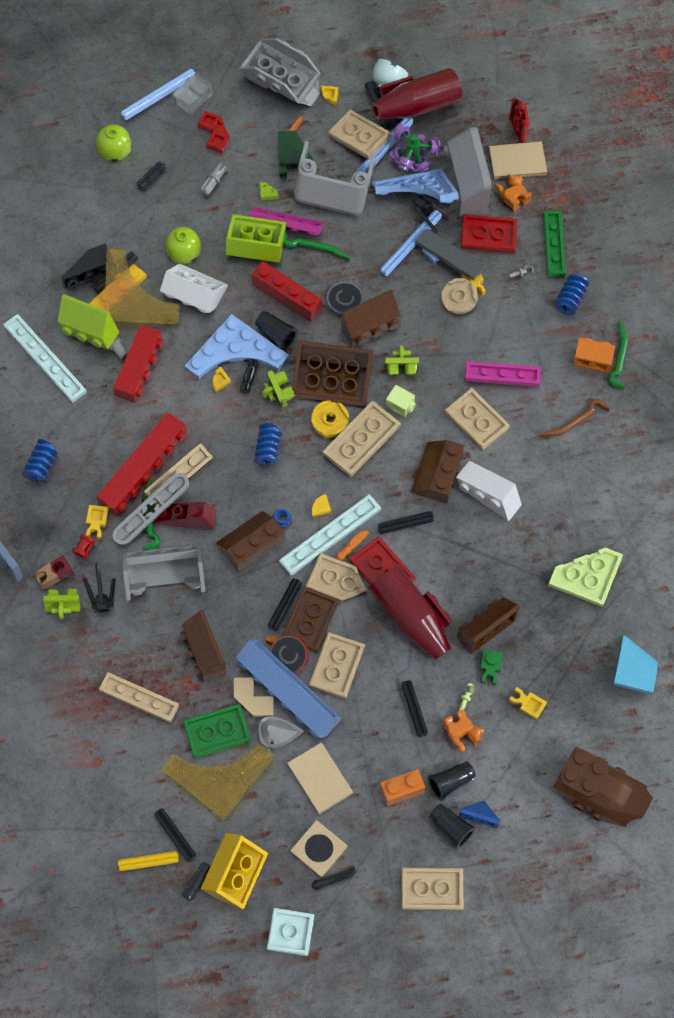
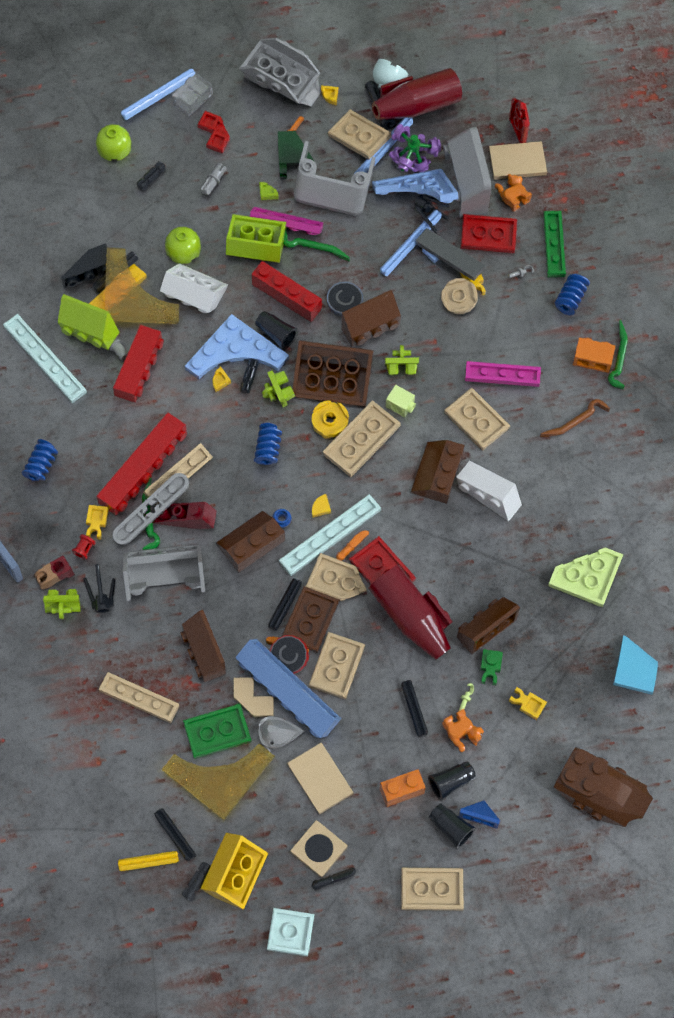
(405, 522): black axle -> none

